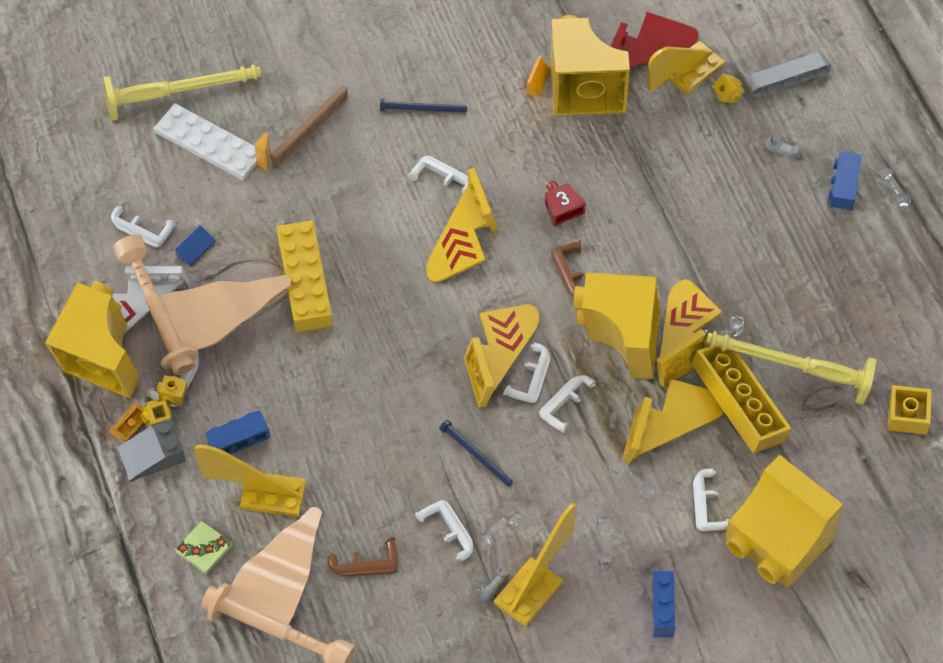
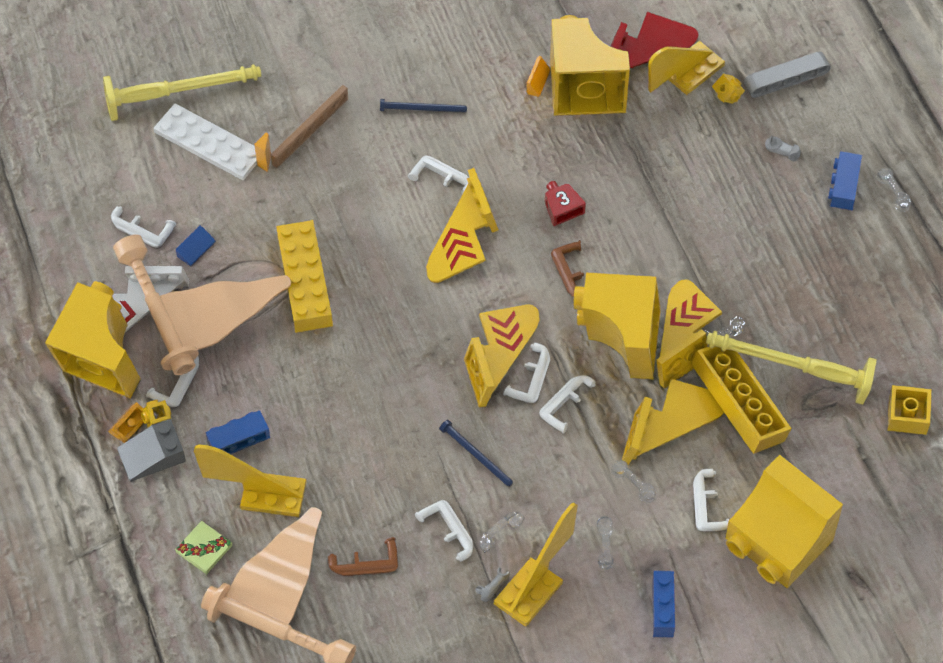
(172, 390): yellow brick -> none

